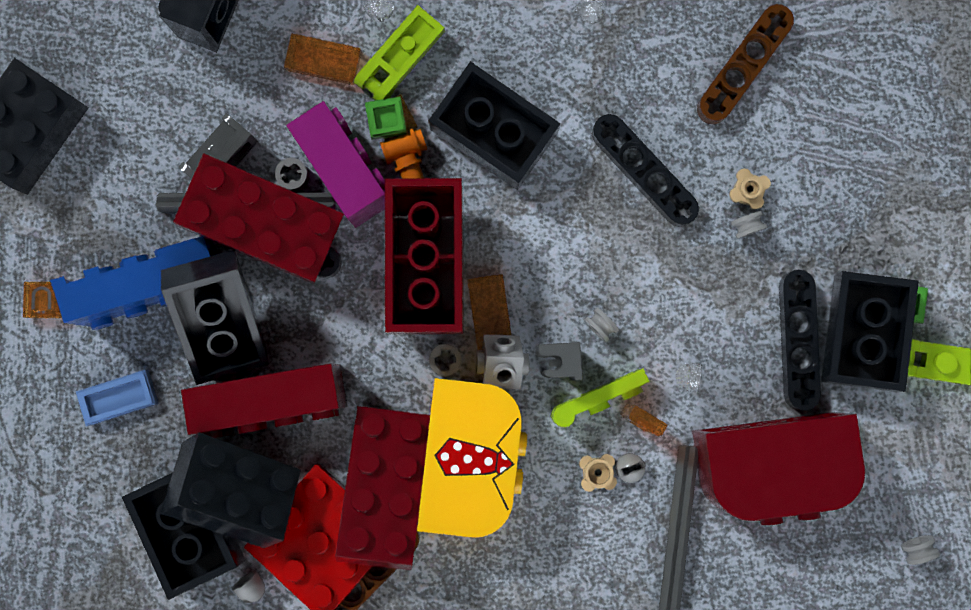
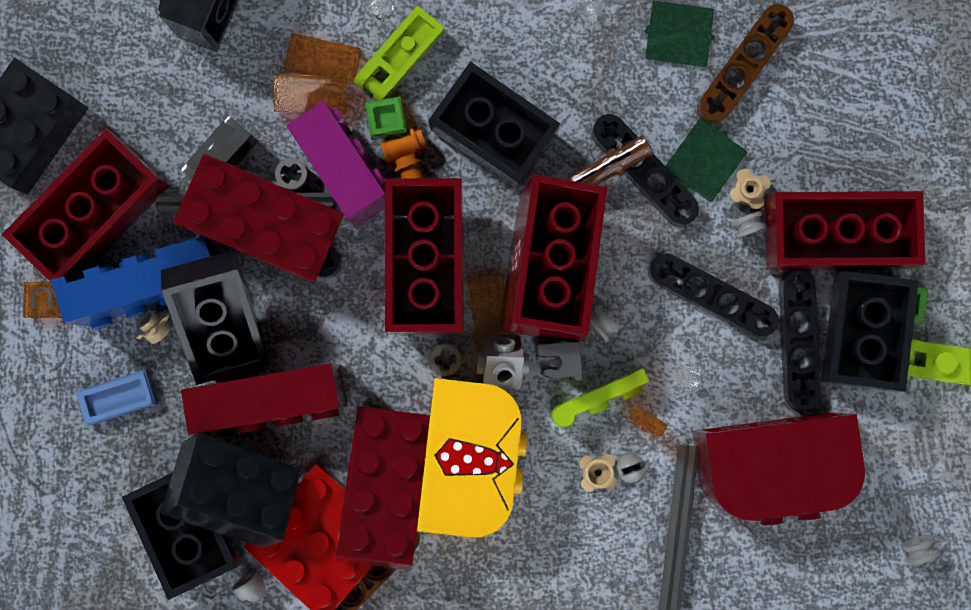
(85, 209): none -> dark red brick
(153, 326): none -> tan plate
(303, 92): none -> clear orange tile
(554, 259): none -> dark red brick
(637, 151): none -> reddish brown pin
(679, 33): none -> clear green piece
(705, 160): none -> clear green piece
(714, 290): none -> black beam
(845, 230): none -> dark red brick

